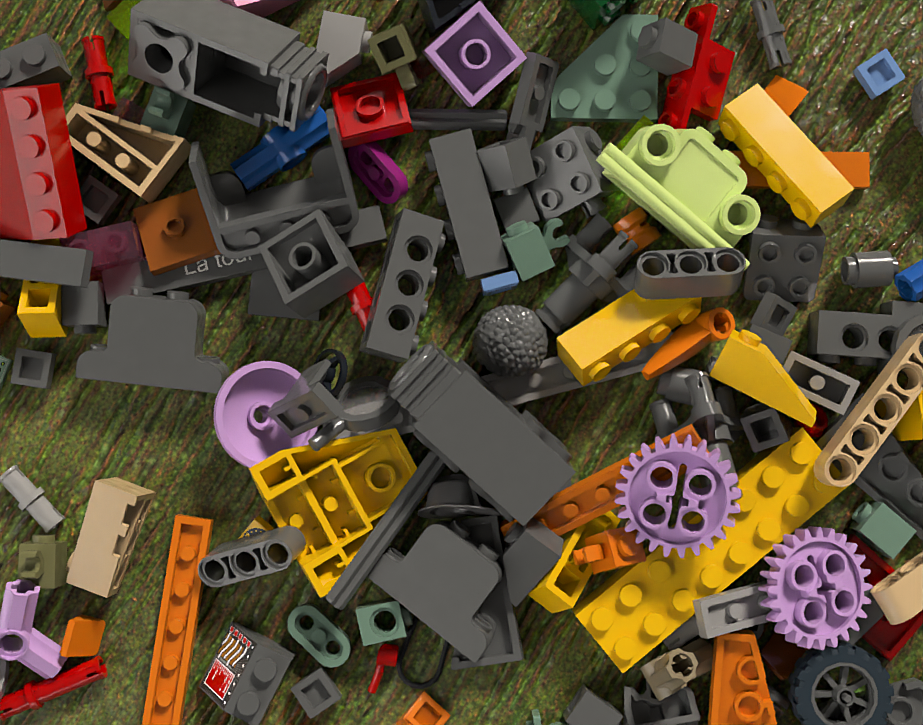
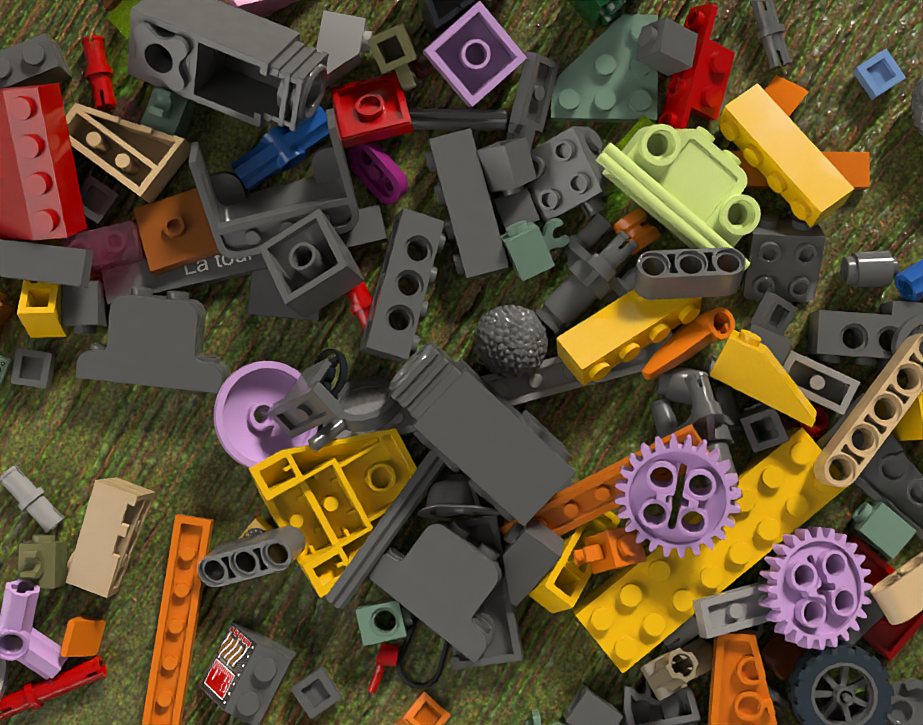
(316, 637): sand green plate -> none
(499, 283): medium blue tile -> none

